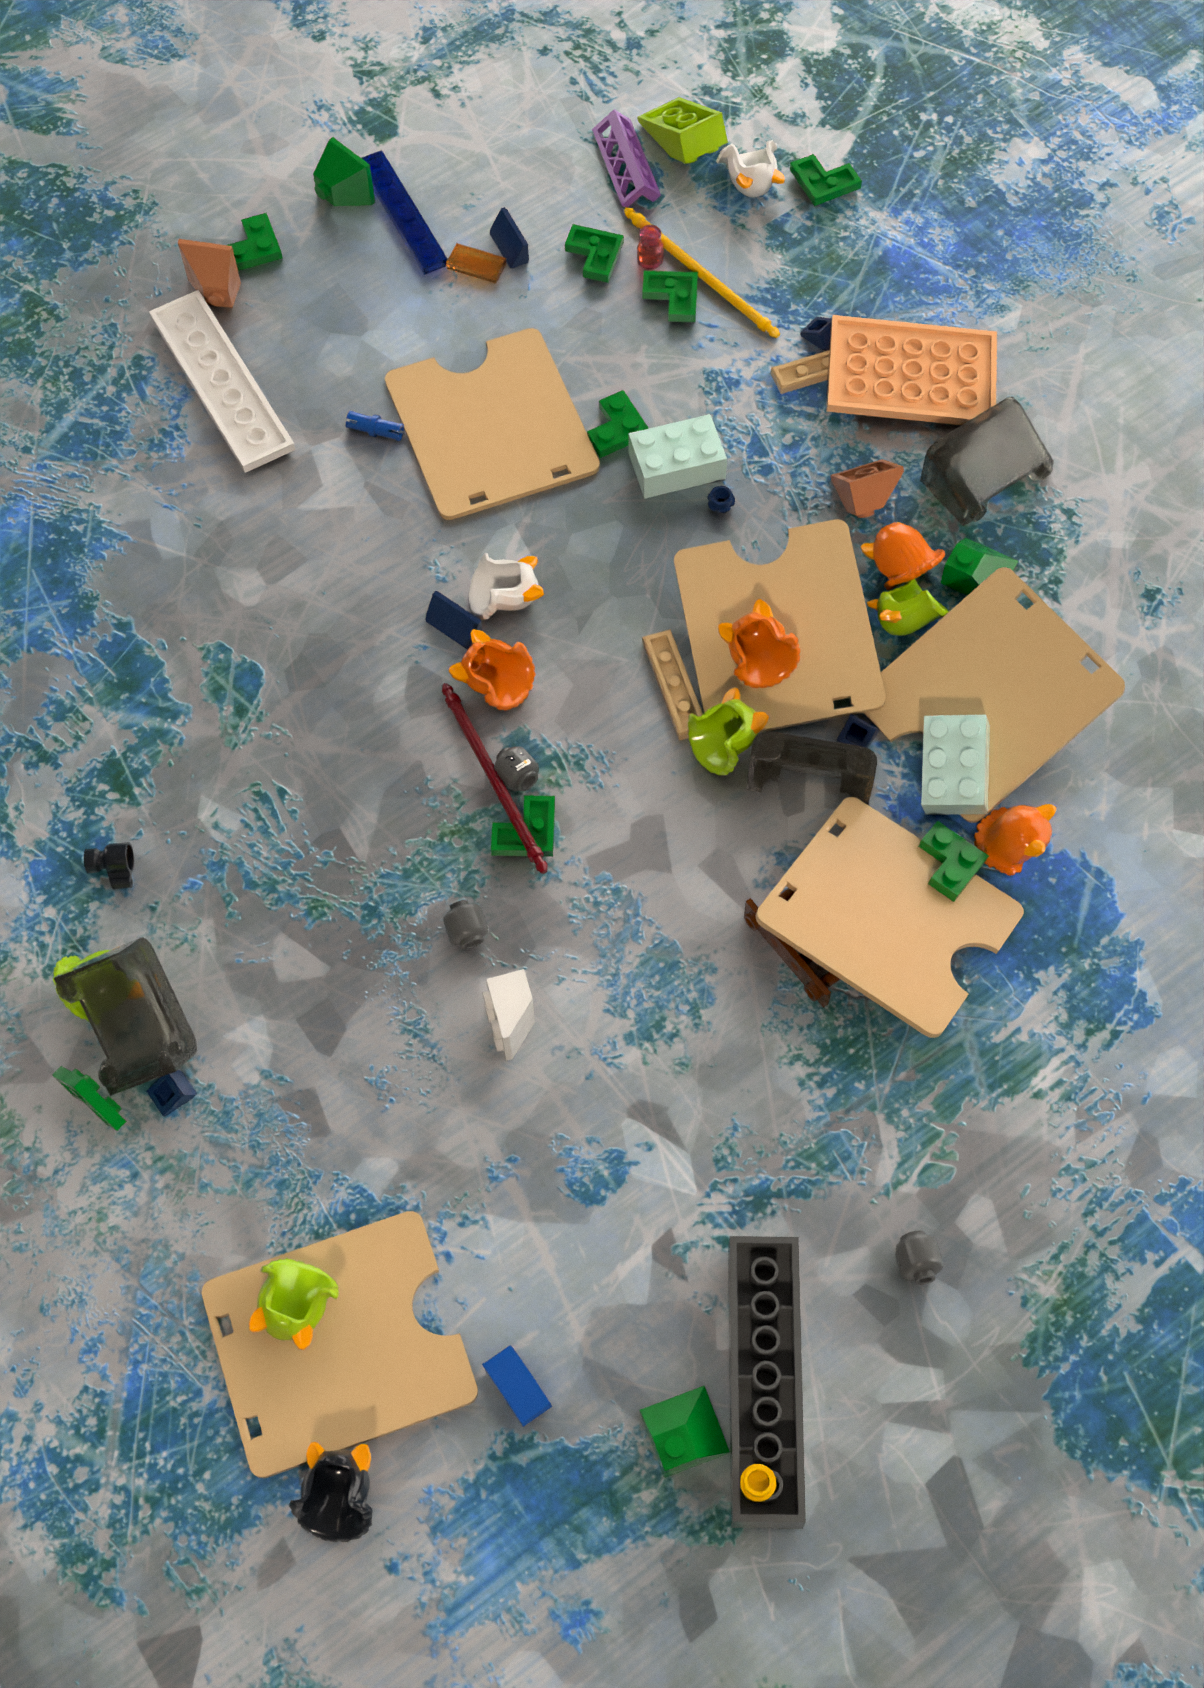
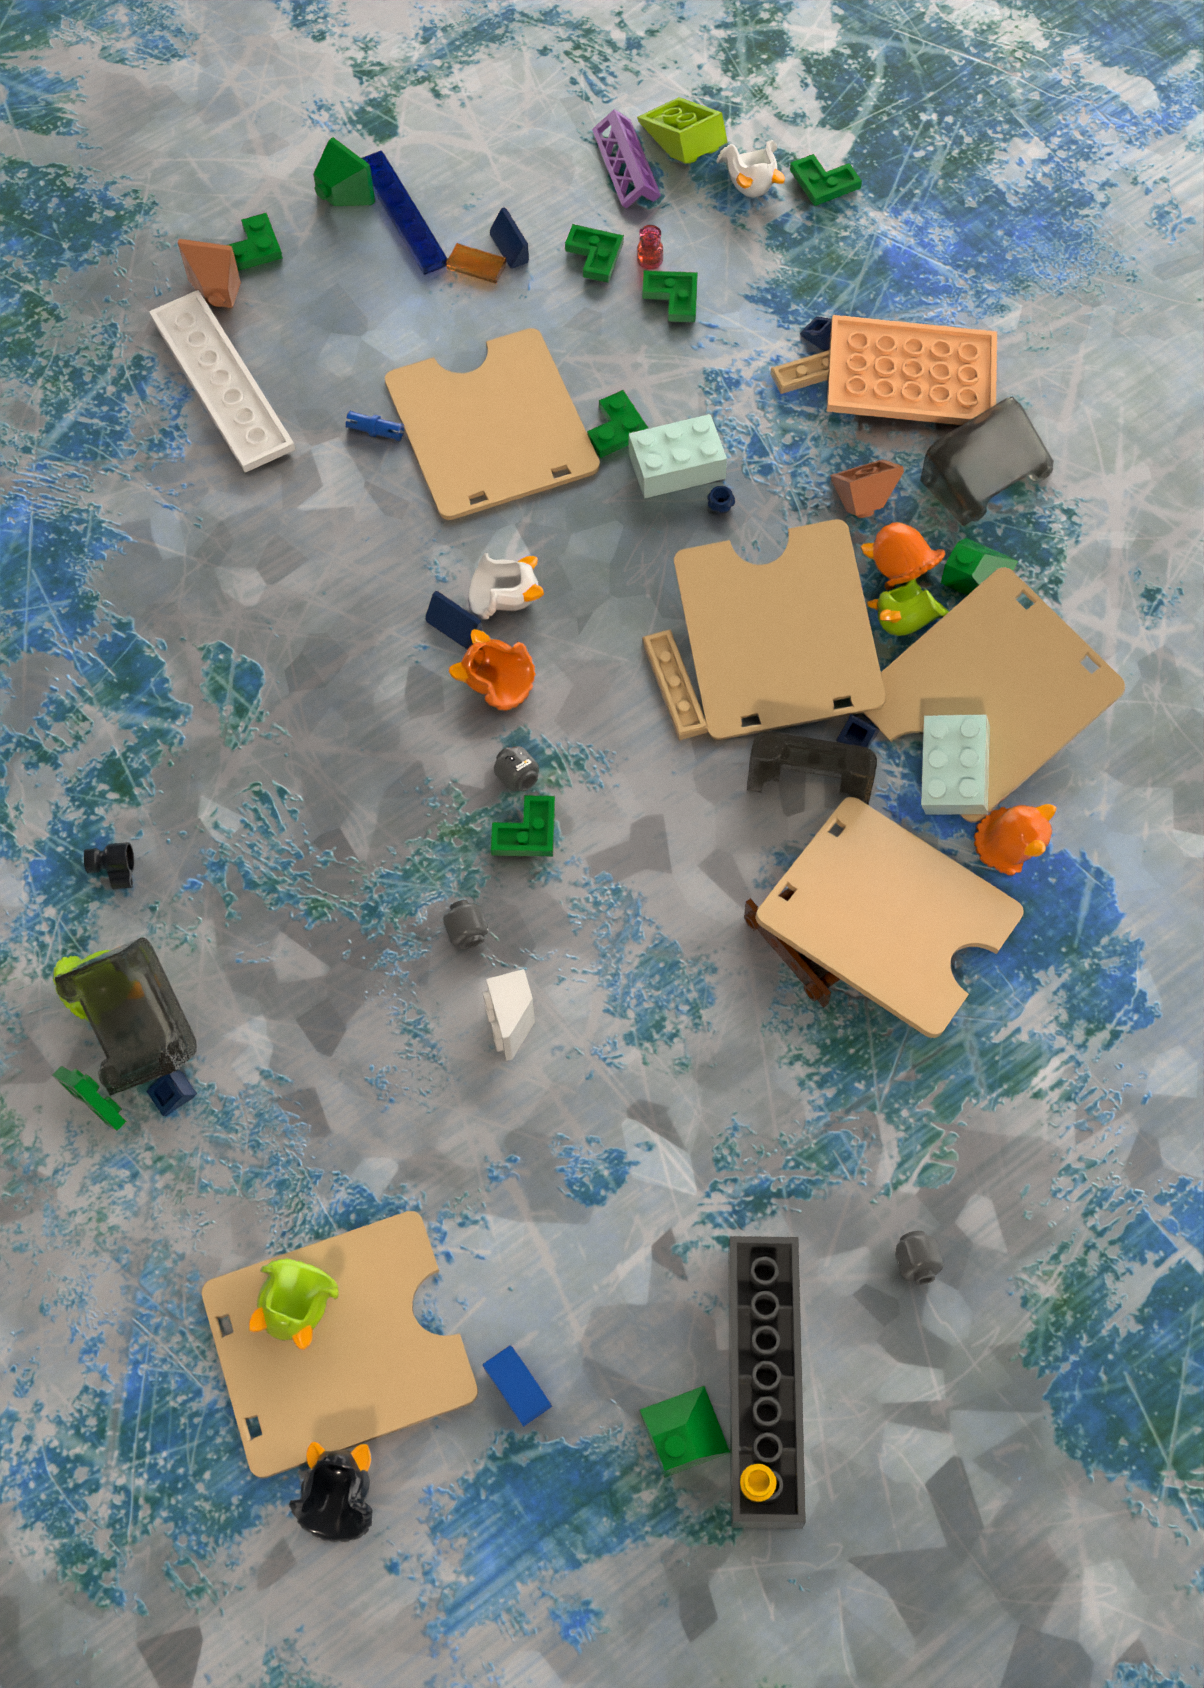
(533, 851): dark red hose -> none
(724, 733): lime hair -> none
(761, 647): orange hair -> none
(763, 323): yellow hose -> none
(959, 859): green plate -> none

